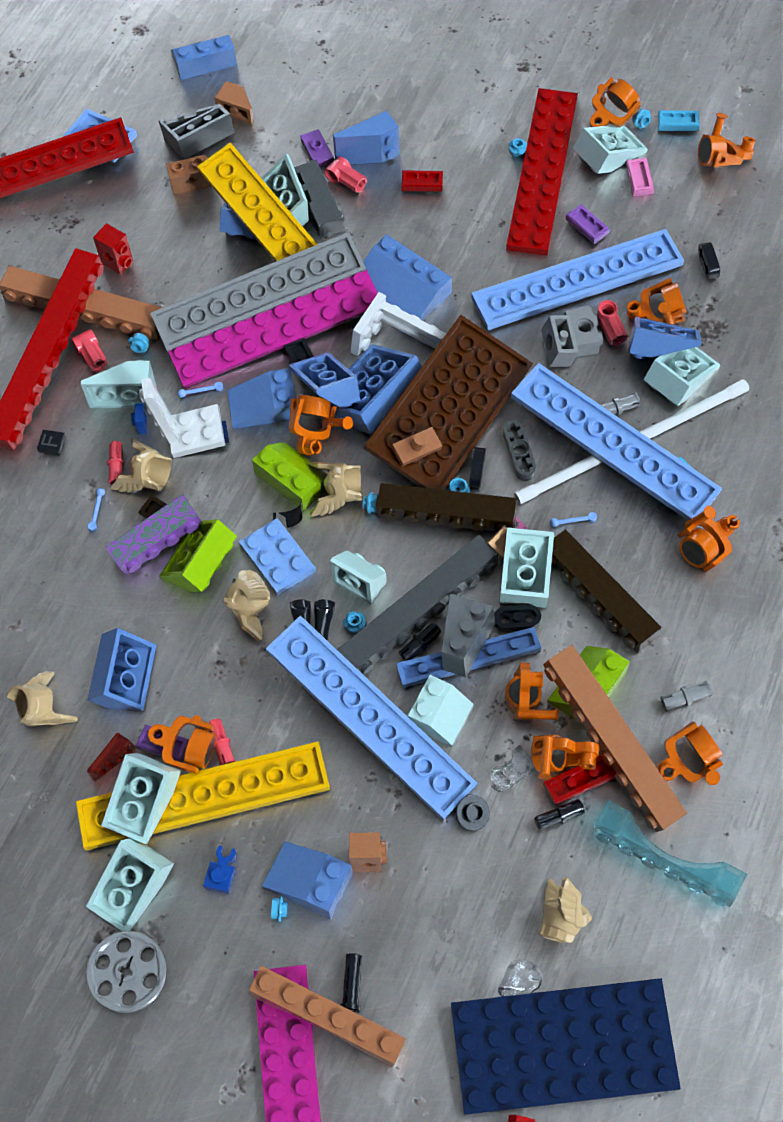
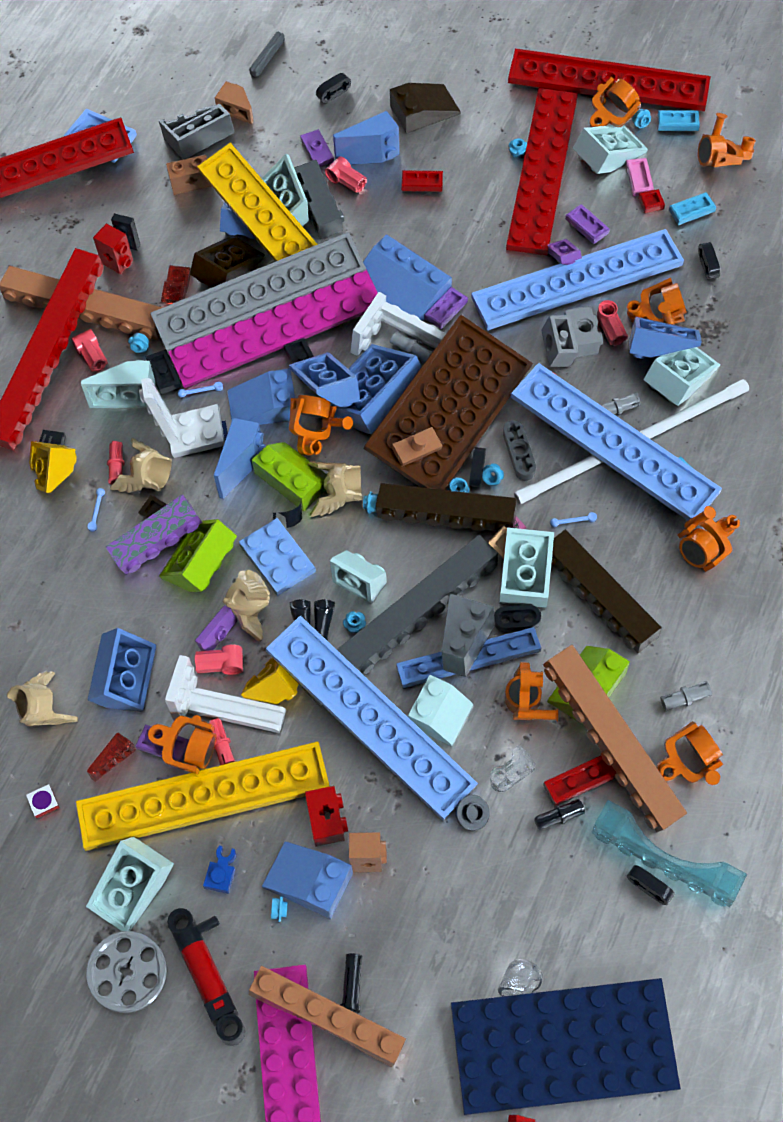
(42, 801): none -> tile
(51, 464): none -> yellow slope
(127, 225): none -> black plate
(139, 418): blue plate -> none
(140, 796): light aqua slope -> none
(163, 372): none -> black plate
(176, 285): none -> clear red slope
(186, 698): none -> white bracket
(204, 57): medium blue slope -> none
(205, 973): none -> piece
(216, 629): none -> medium lavender plate
(224, 261): none -> dark brown slope
(227, 660): none -> coral piece
(235, 462): none -> medium blue slope
(267, 53): none -> dark grey axle
(272, 684): none -> yellow slope
(326, 830): none -> red brick
(333, 87): none -> black beam
(410, 346): none -> light grey pin
(419, 642): black axle -> none
(422, 104): none -> dark brown slope
(446, 308): none -> medium lavender plate
(489, 478): none -> medium azure plate
(556, 753): orange piece -> none
(563, 912): tan helmet -> none
(564, 252): none -> medium lavender plate
(585, 75): none -> red plate
(650, 885): none -> black beam
(651, 201): none -> red tile
(692, 208): none -> medium azure plate

